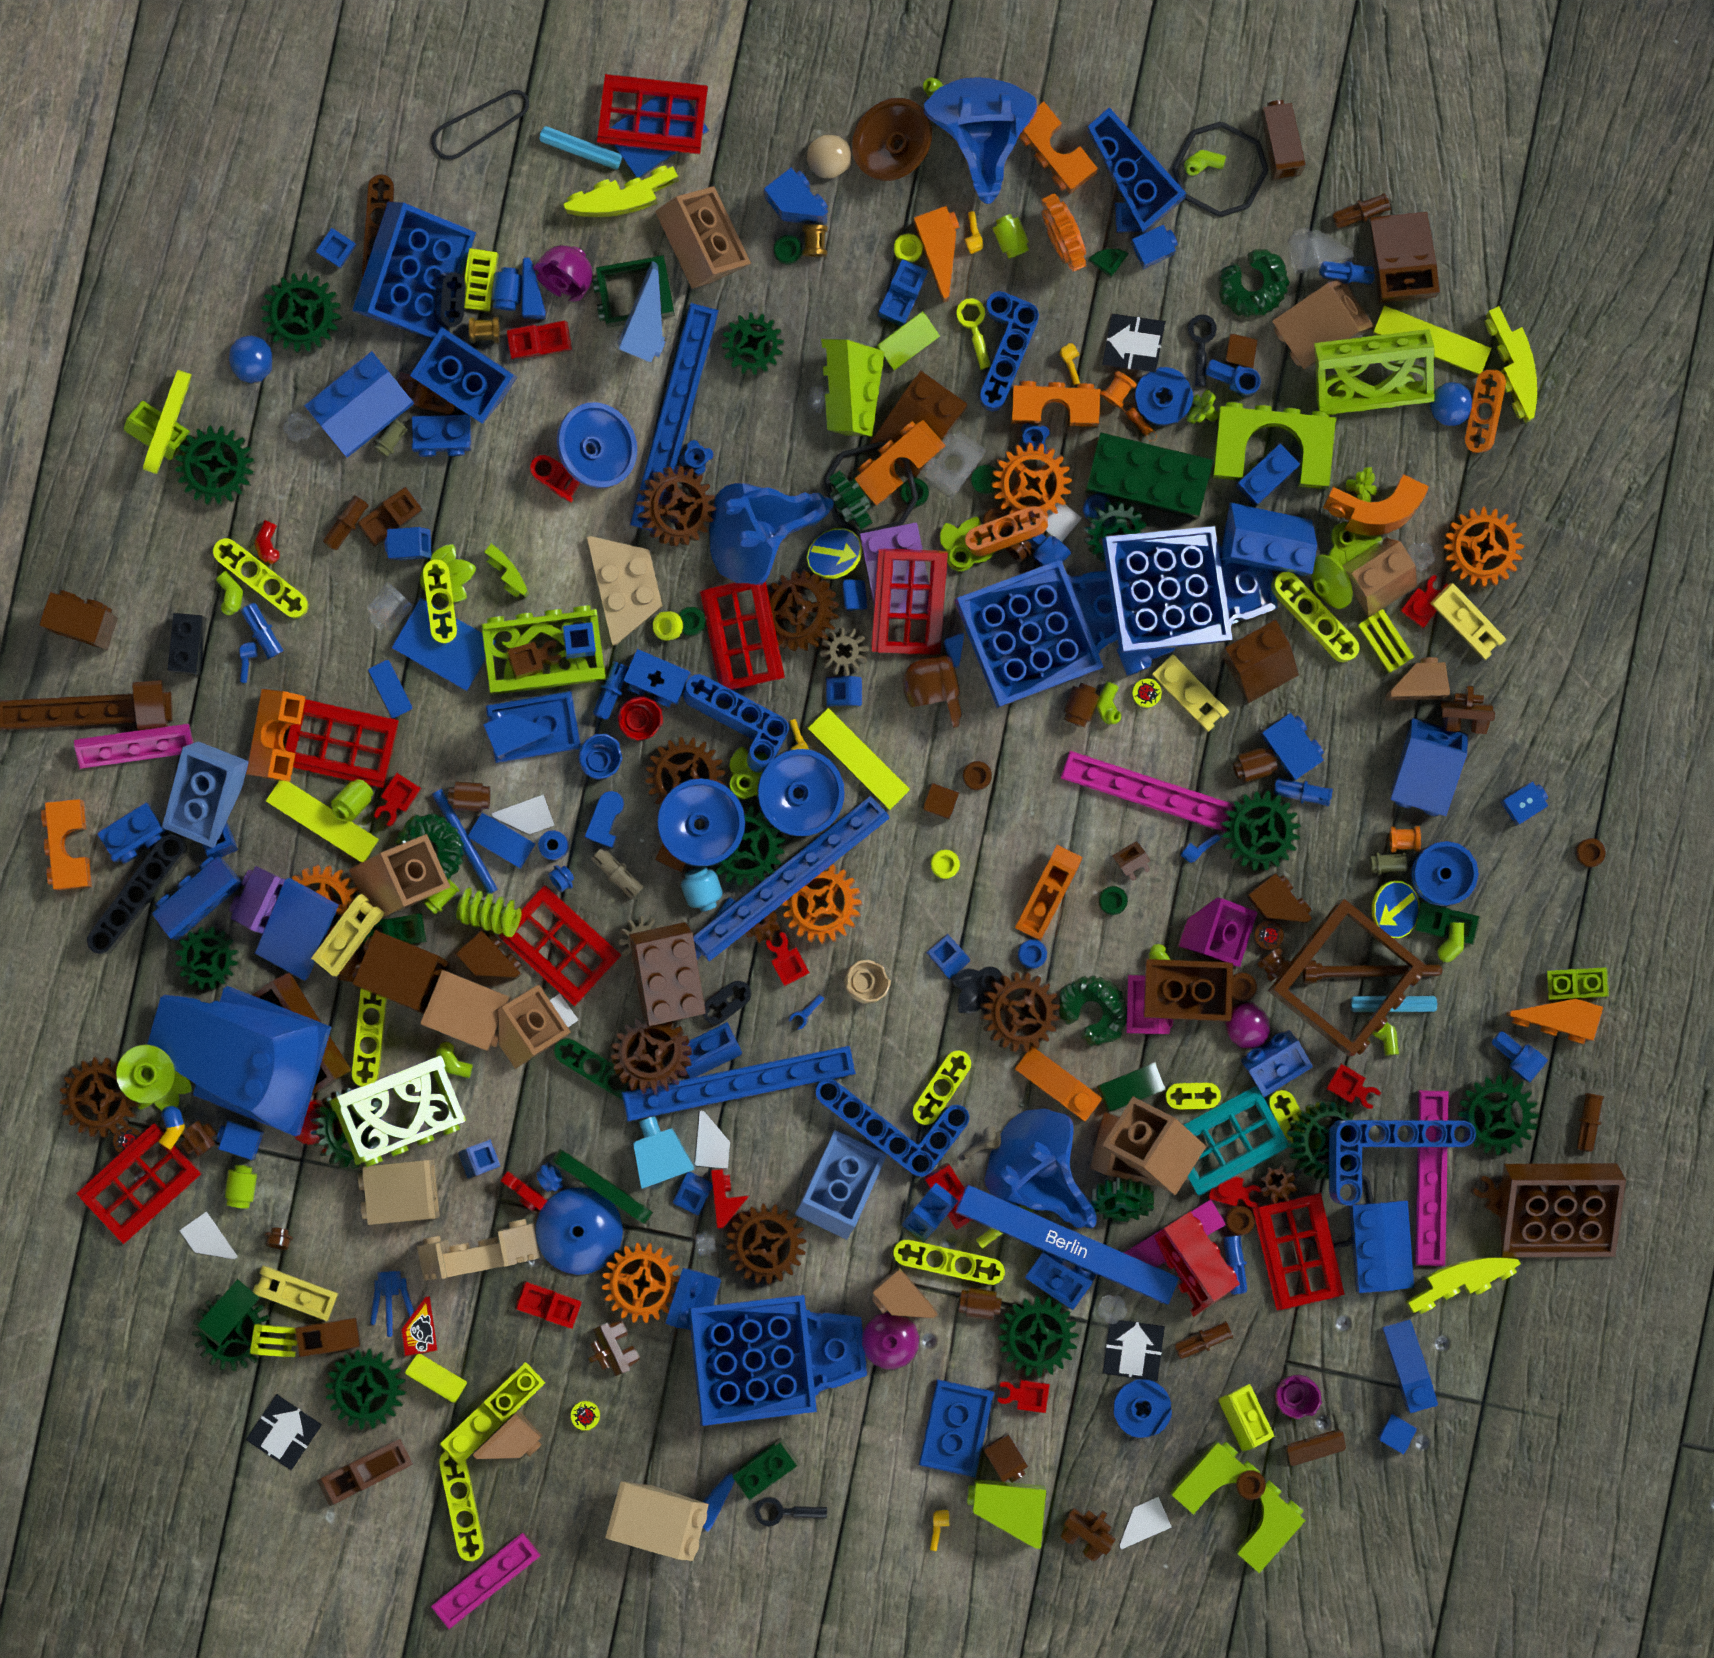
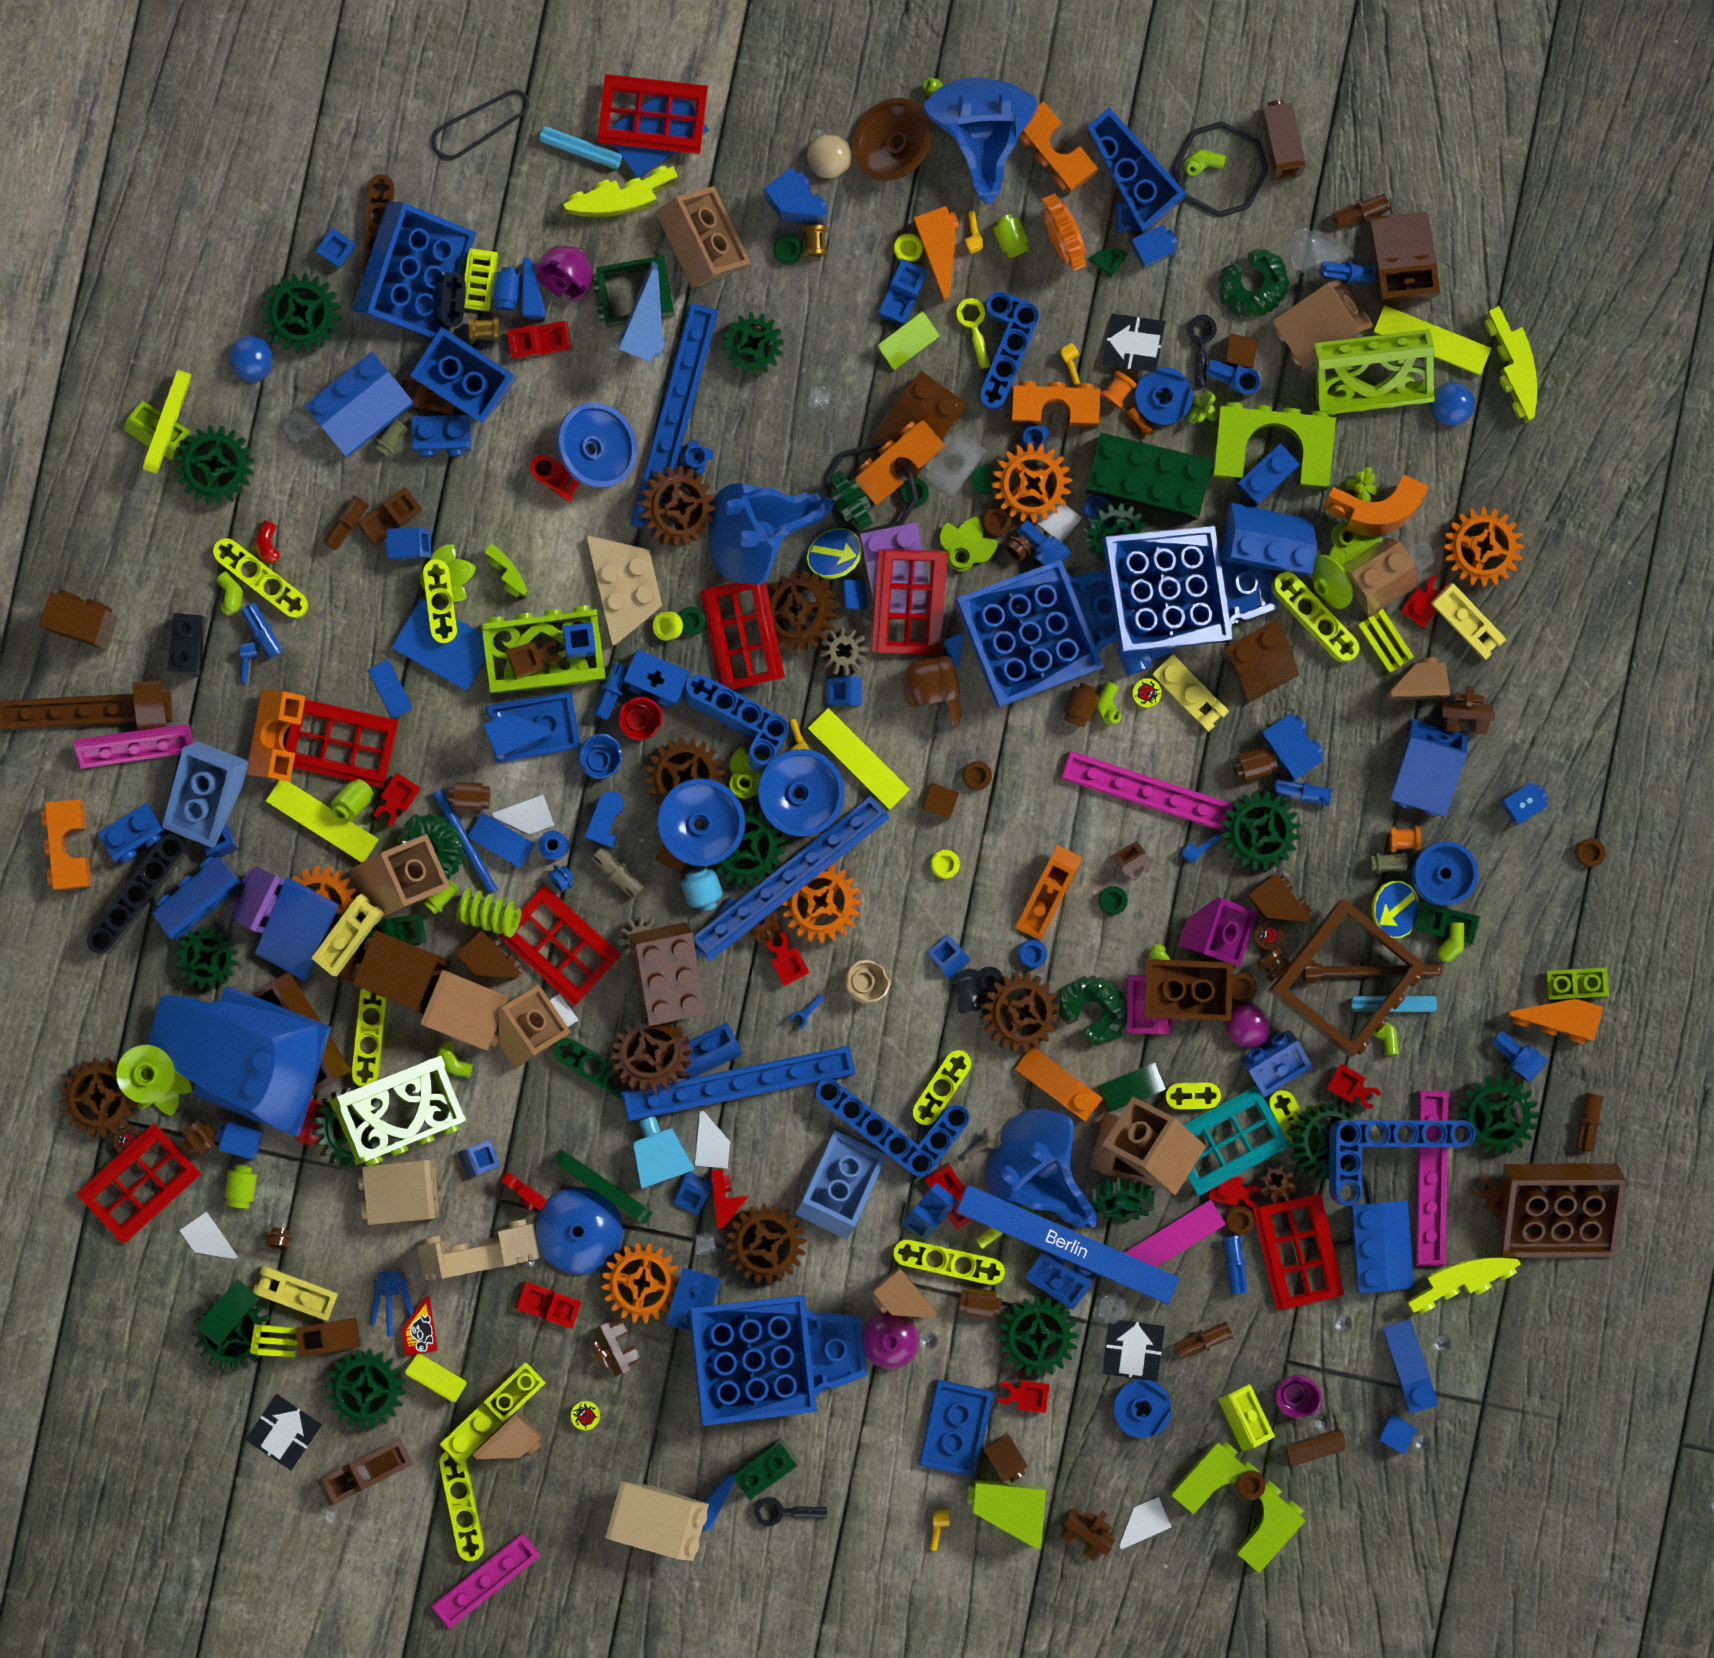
(174, 1125): arm -> none
(388, 608): clear slope -> none
(549, 1177): blue plate -> none
(722, 996): black beam -> none
(853, 386): lime wedge -> none
(1029, 531): orange beam -> none
(1197, 1262): red wedge -> none
(1474, 417): orange beam -> none

